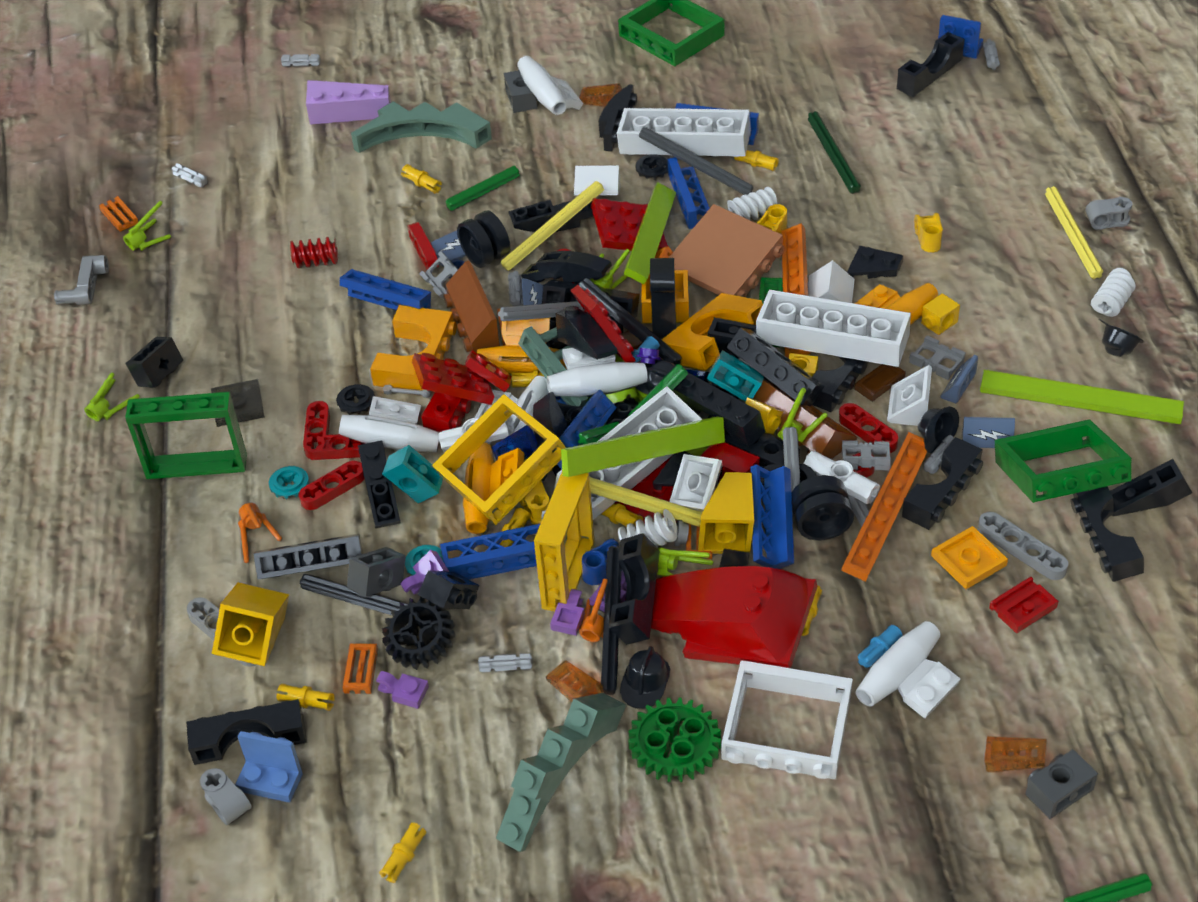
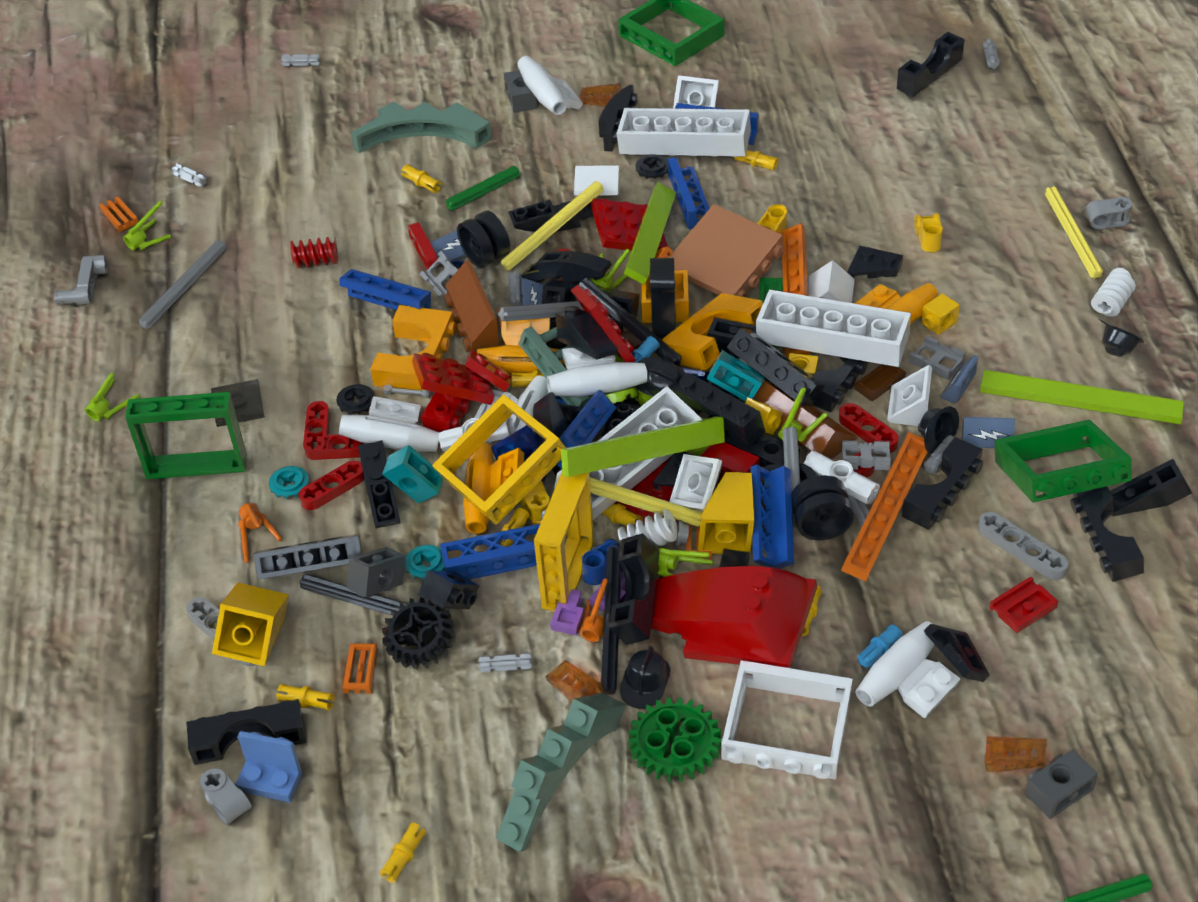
(154, 362): black brick -> none
(182, 284): none -> light grey axle
(344, 101): lavender wedge -> none
(405, 691): medium lavender plate -> none
(430, 561): medium lavender plate -> none
(595, 434): green axle -> none
(648, 355): dark purple plate -> none
(671, 380): green axle -> none
(695, 161): dark grey axle -> none
(696, 91): none -> white slope
(753, 203): white piece -> none
(834, 152): dark green axle -> none
(959, 651): none -> black wing
(965, 29): blue bracket -> none
(969, 557): light orange plate -> none

